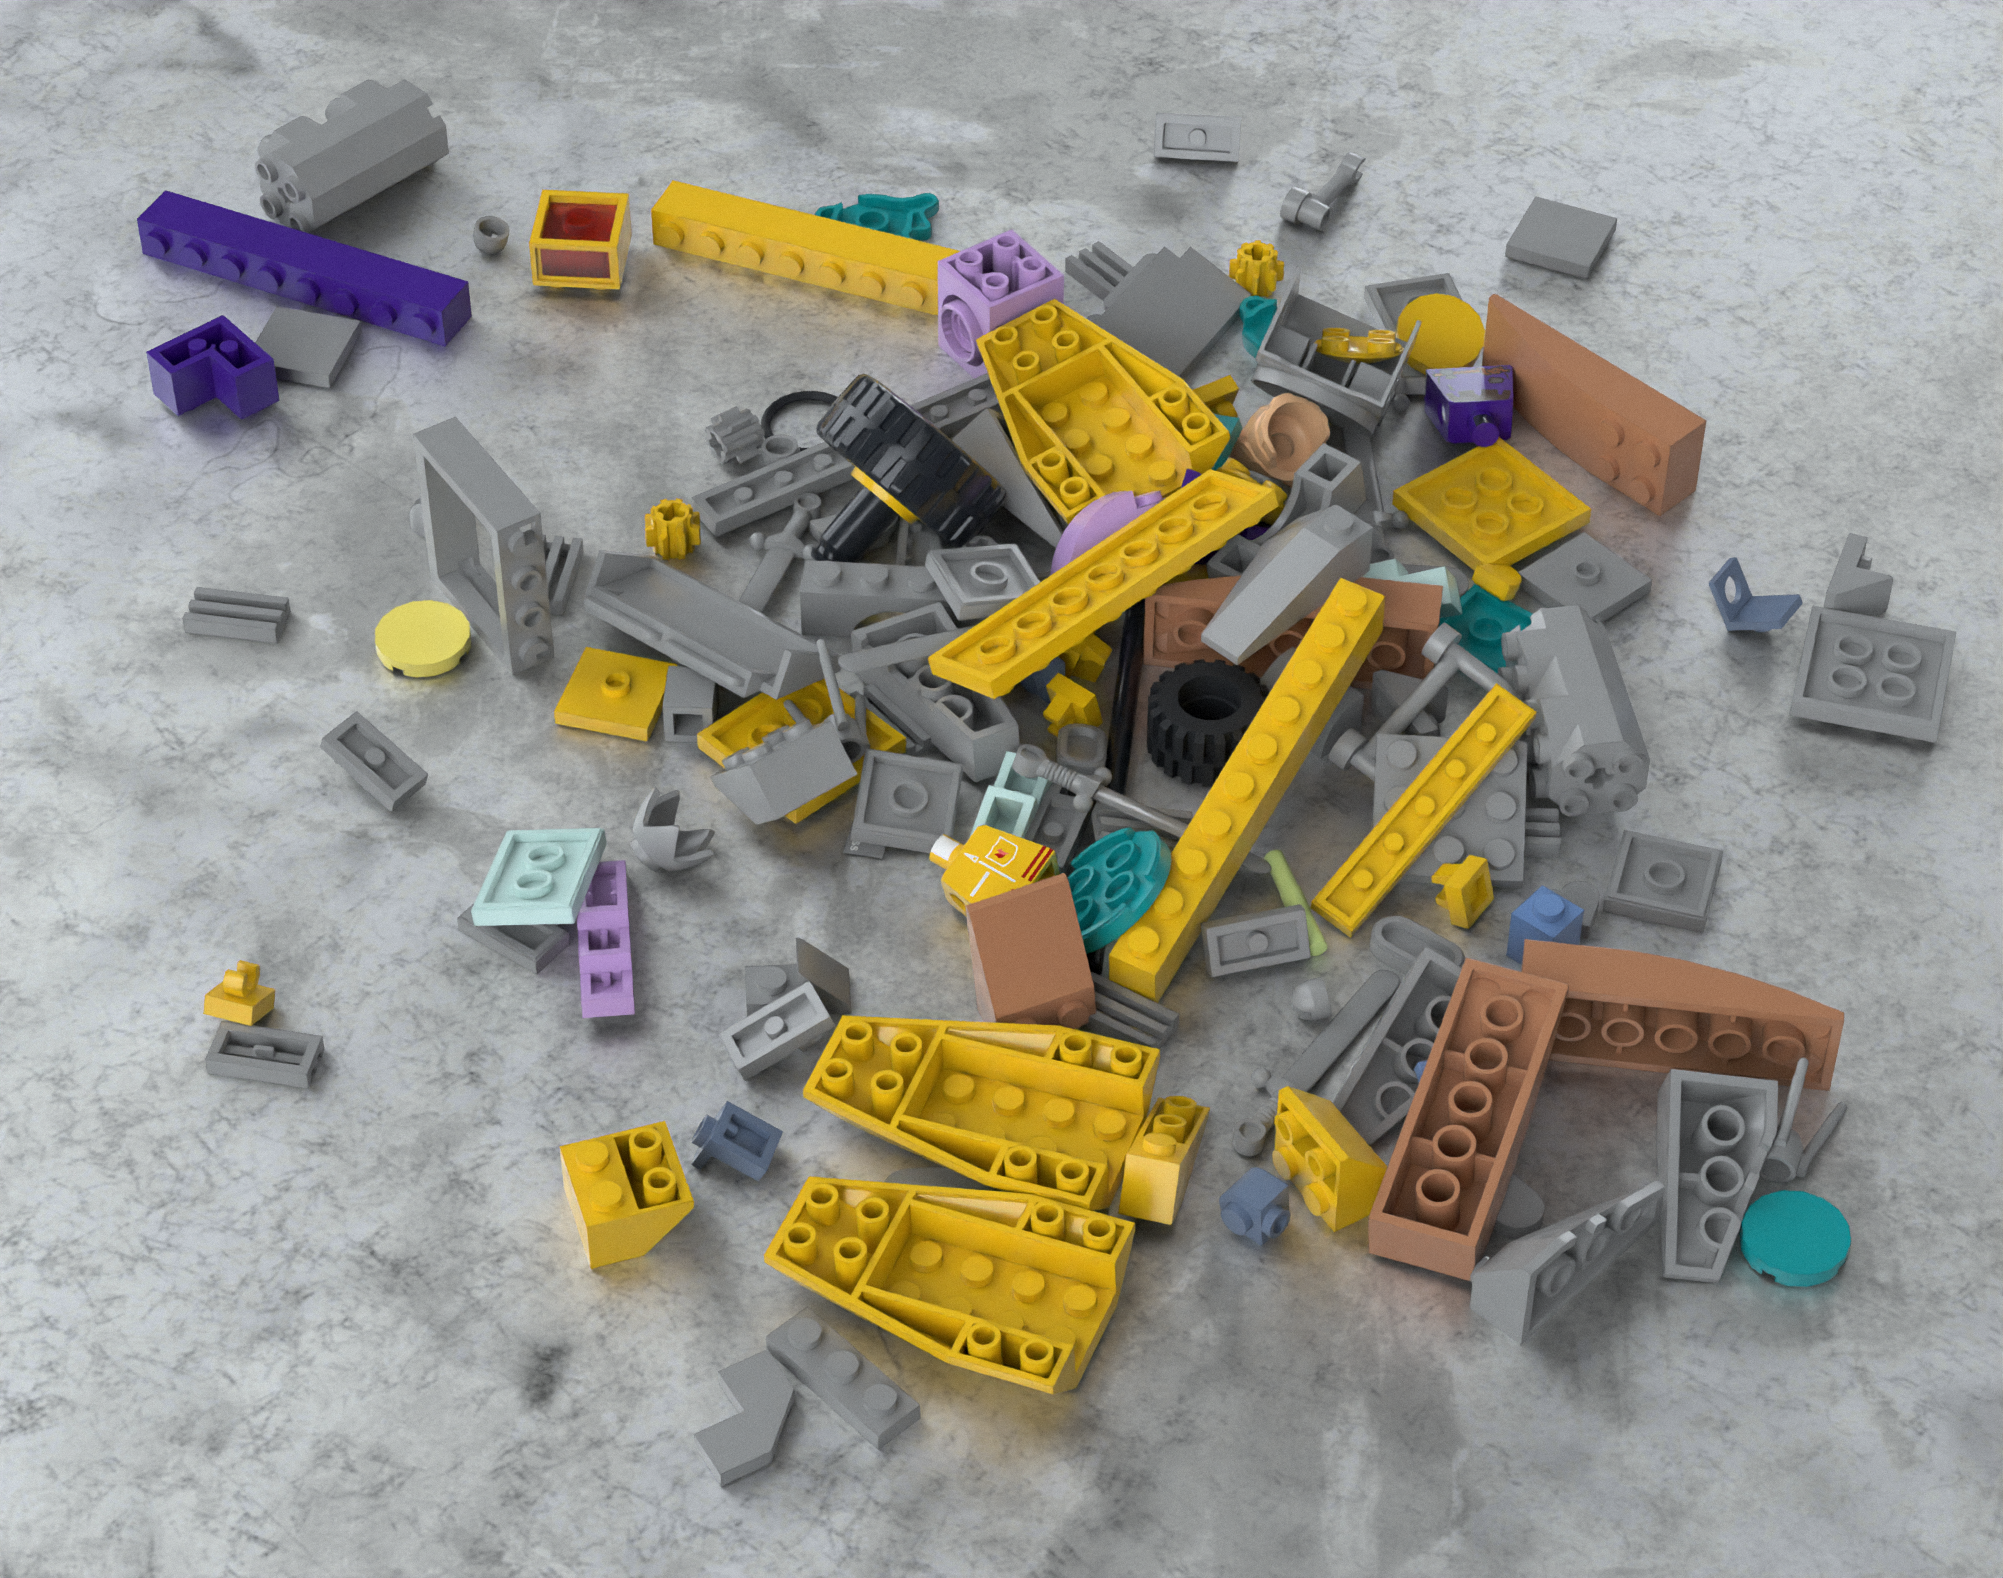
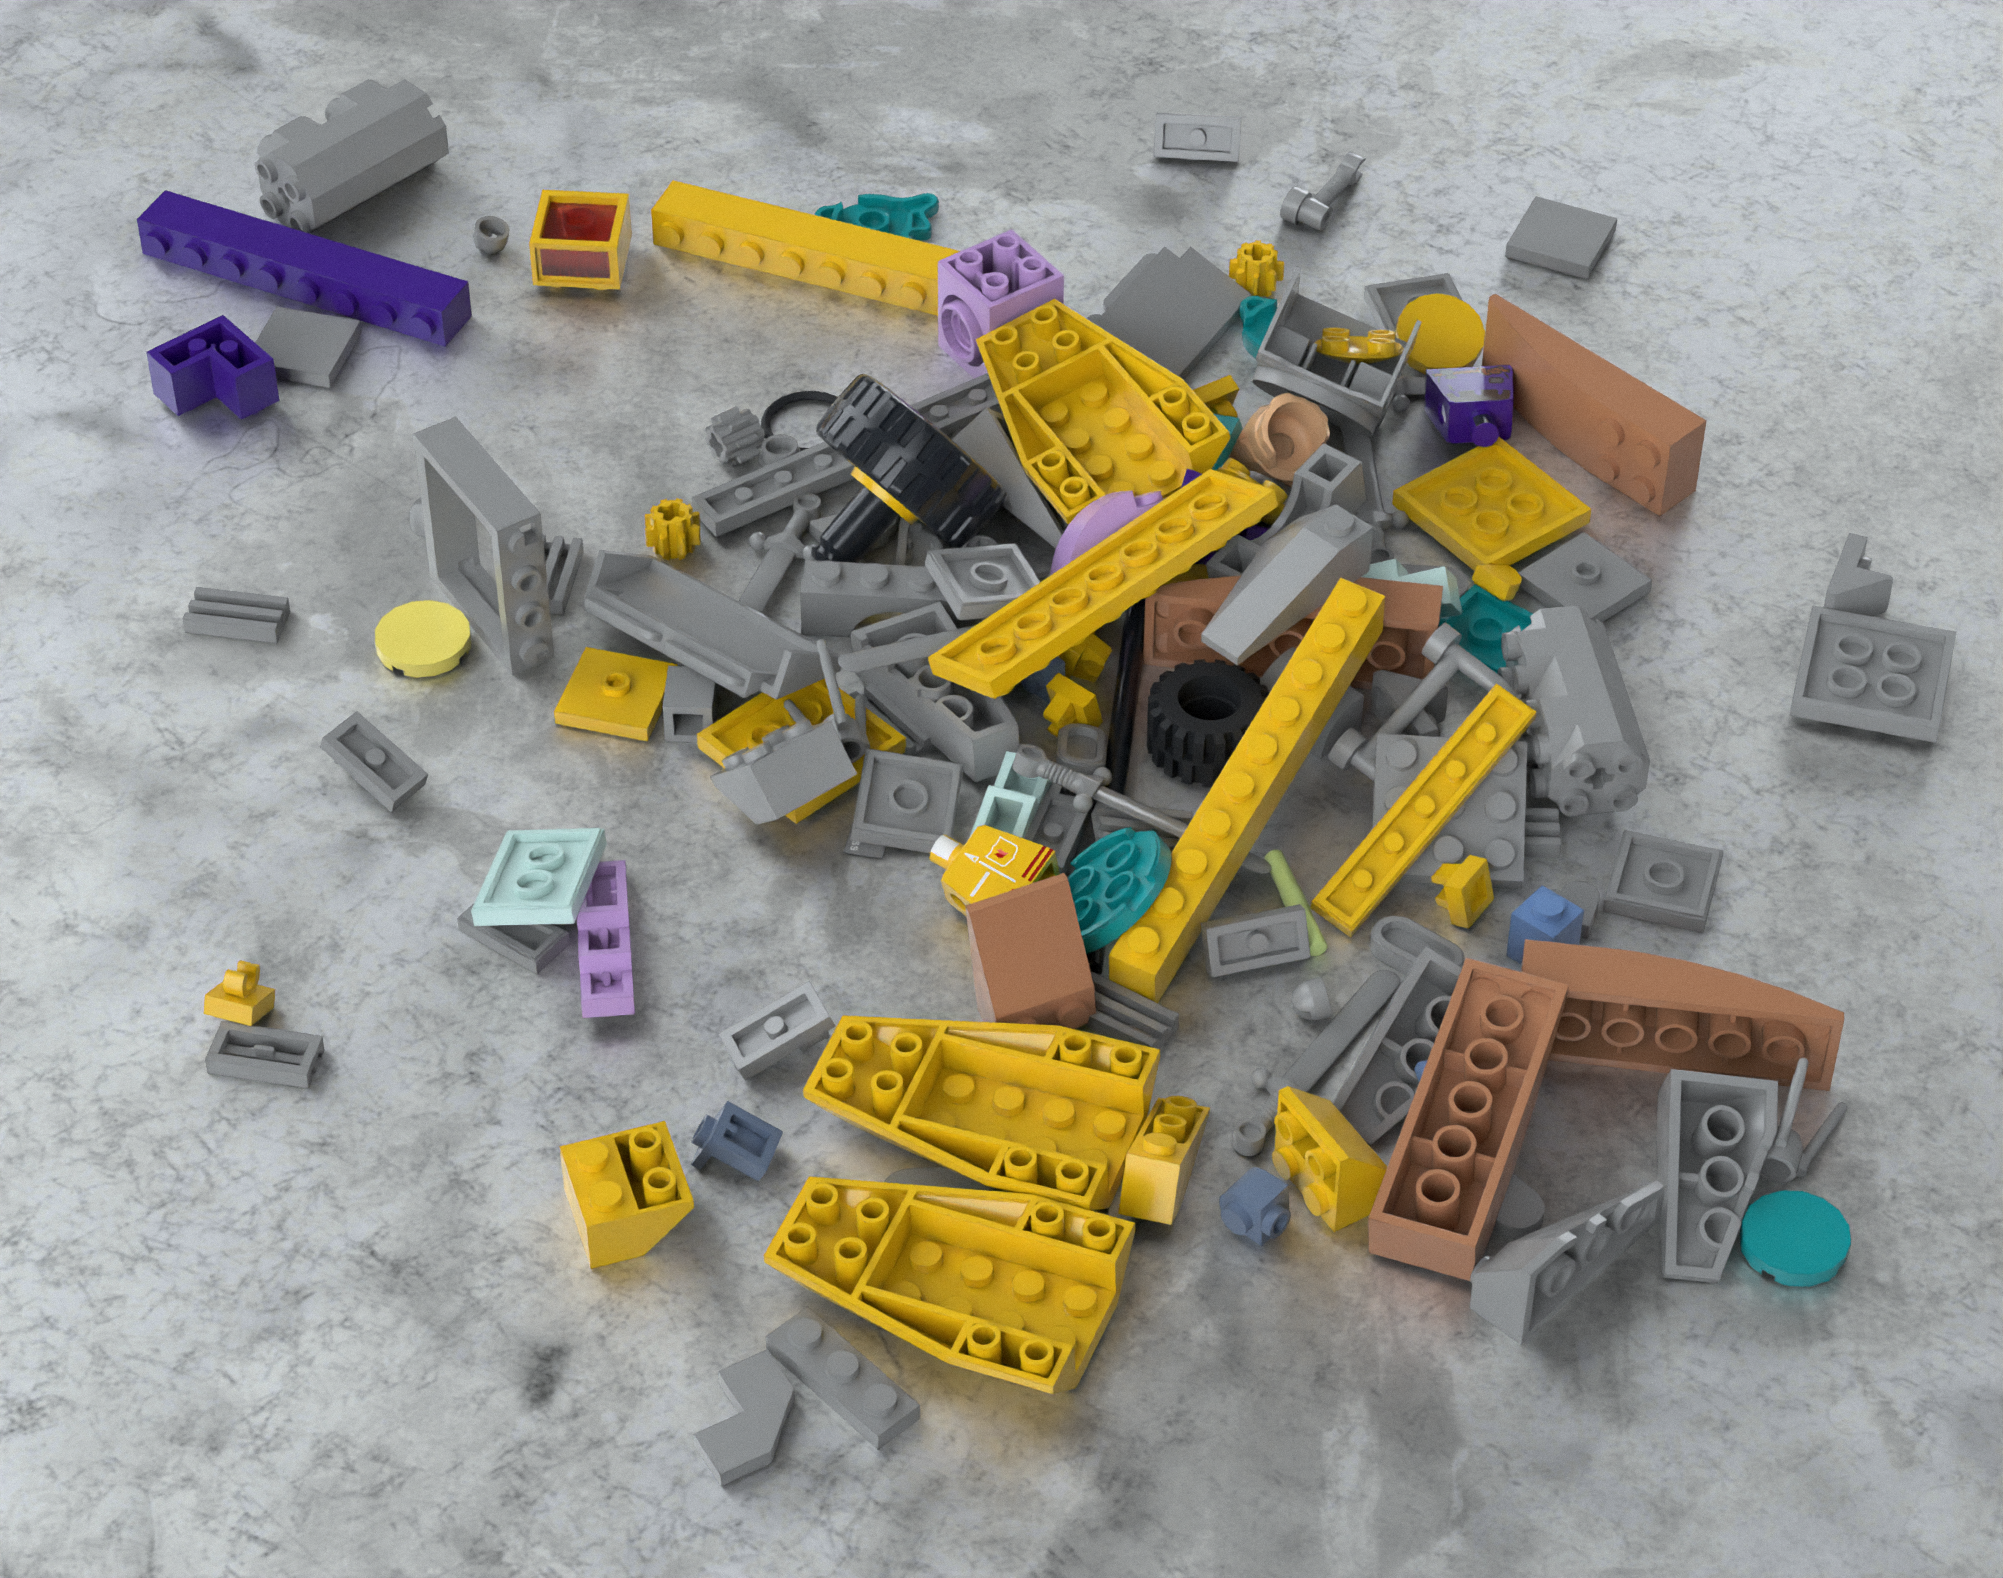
(660, 842): light grey piece -> none
(826, 975): light grey slope -> none
(1102, 261): light grey tile -> none
(1750, 611): sand blue bracket -> none

